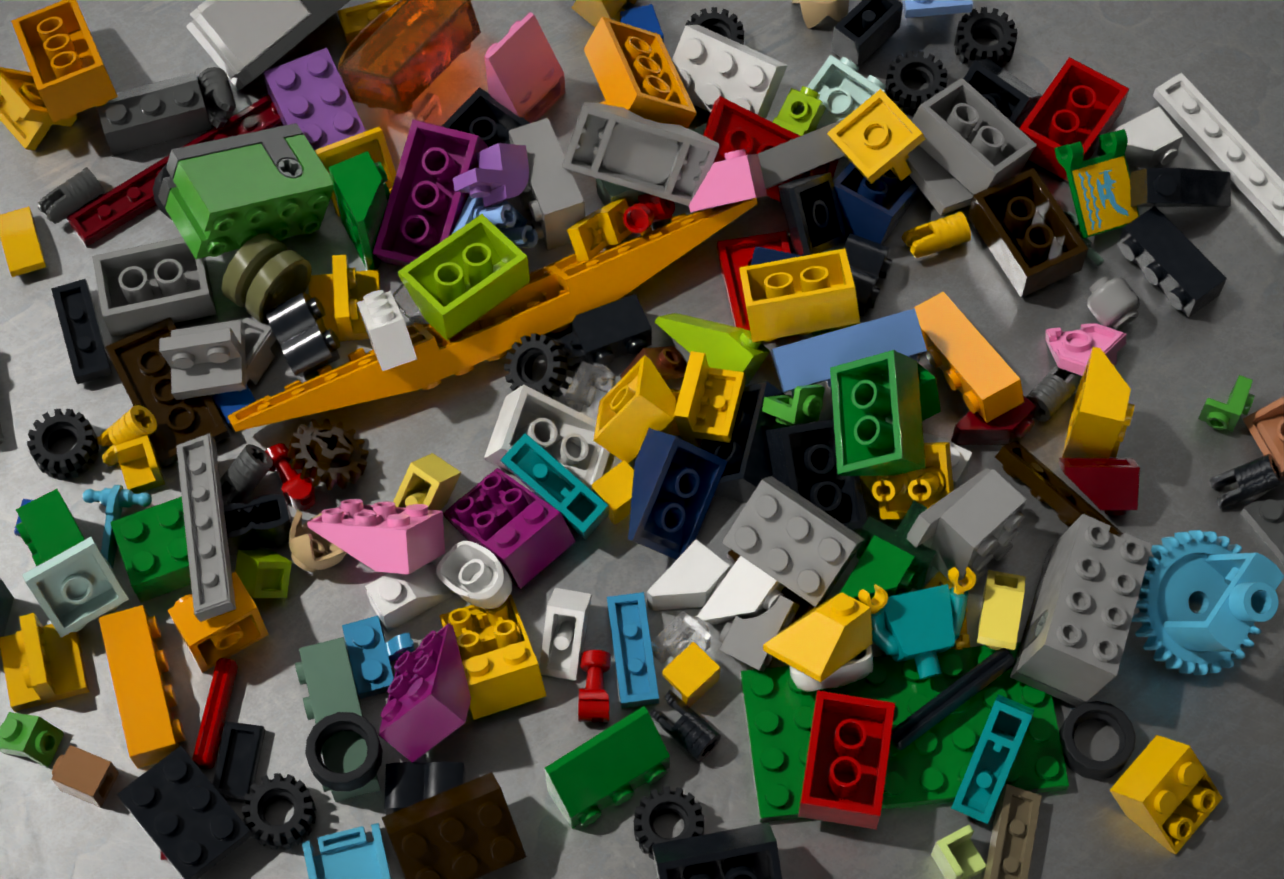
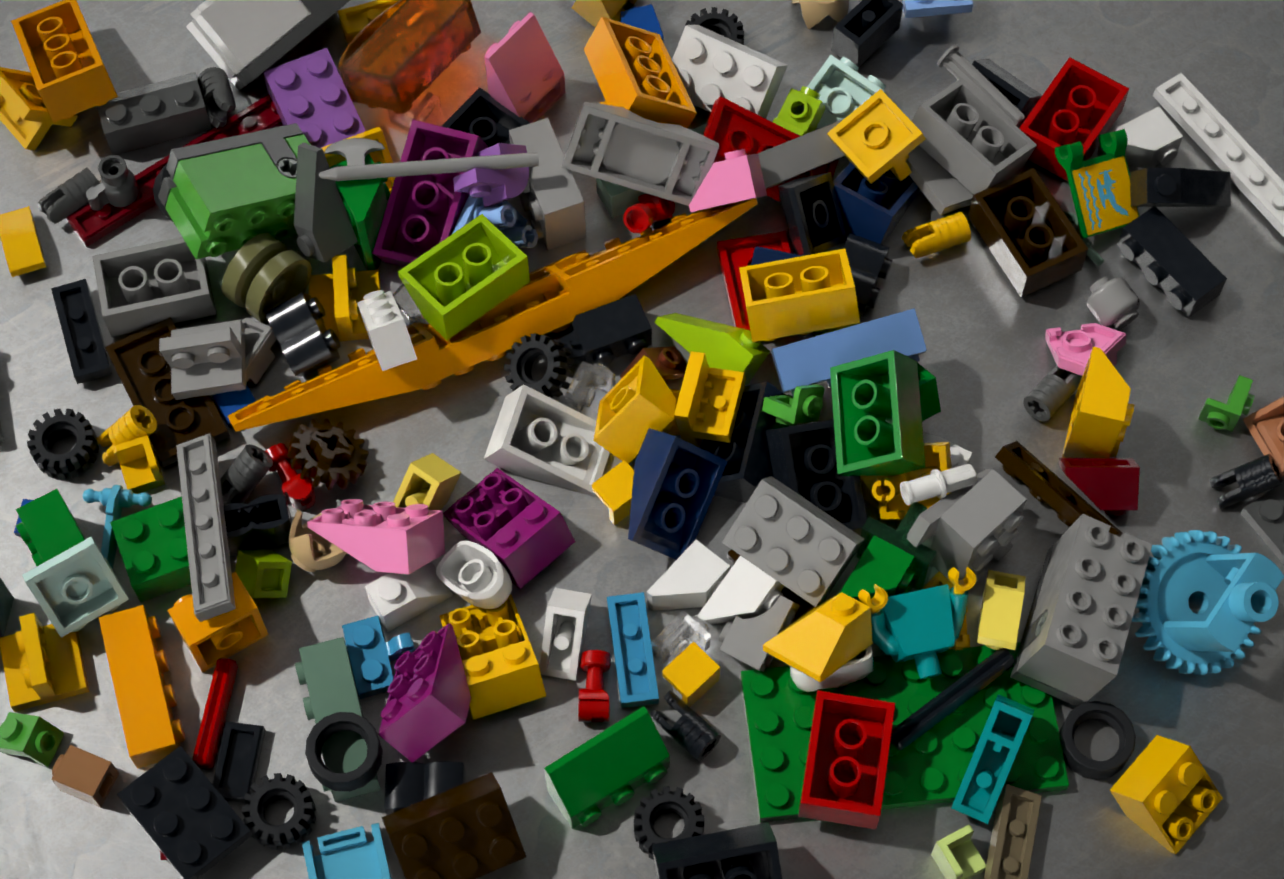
(116, 186): none -> dark grey piece
(319, 210): none -> dark grey slope
(357, 148): none -> light grey piece
(556, 486): teal slope -> none
(599, 230): yellow slope -> none
(917, 67): black tyre -> none
(938, 483): none -> white axle
(962, 68): none -> light grey axle
(967, 359): light orange brick -> none
(989, 24): black tyre -> none
(999, 431): dark red slope -> none

